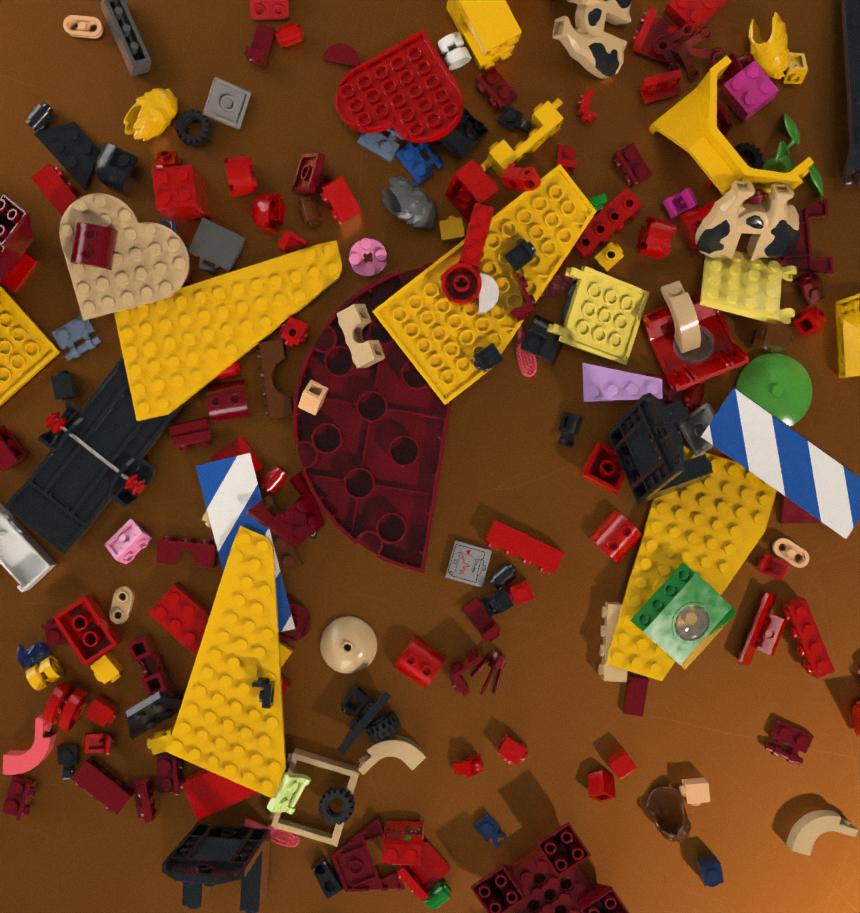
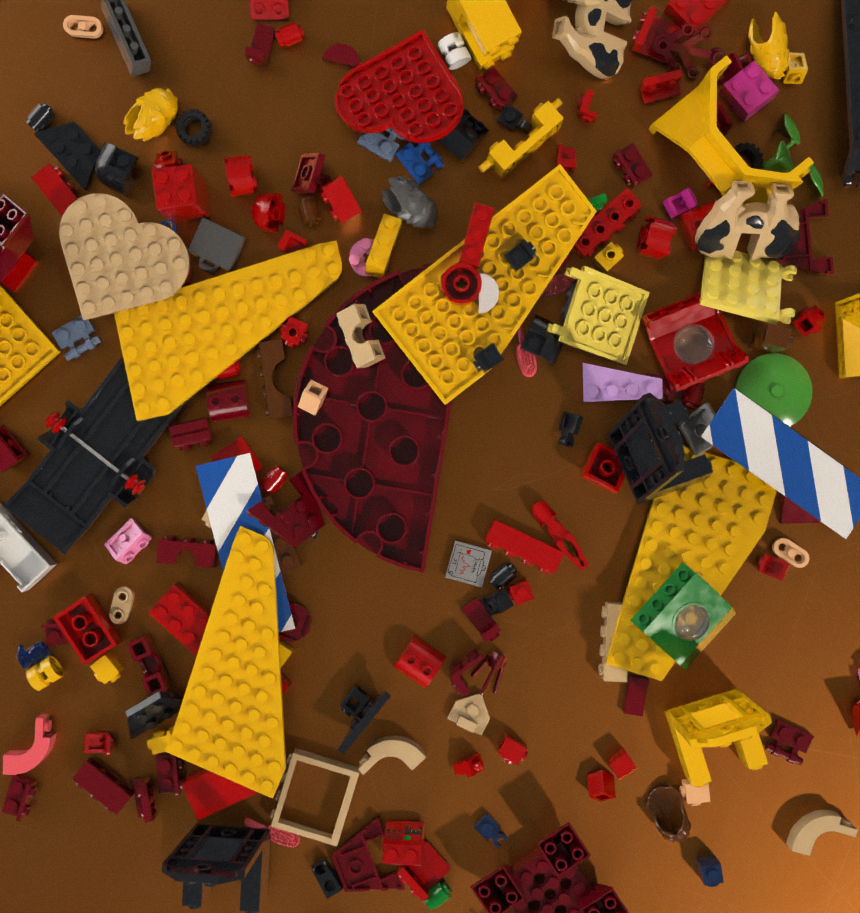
(65, 385): black brick -> none
(65, 706): red wheel -> none
(68, 756): black plate -> none
(94, 245): dark red brick -> none
(102, 711): red brick -> none
(226, 103): light grey tile -> none
(267, 694): black bracket -> none
(288, 792): yellowish green plate -> none
(328, 813): black tyre -> none
(355, 633): tan dish -> none
(382, 246): none -> yellow arch
(383, 726): black tyre -> none
(452, 229): yellow brick -> none
(469, 187): red brick -> none
(470, 713): none -> tan plate
(521, 178): red leg -> none
(521, 313): dark red bracket -> none
(545, 515): none -> red arm
(616, 536): red brick -> none
(684, 316): tan arch -> none
(717, 723): none -> yellow bracket
(758, 197): dark red plate -> none
(764, 632): red bracket -> none
(807, 637): red brick -> none
(811, 287): dark red bracket -> none

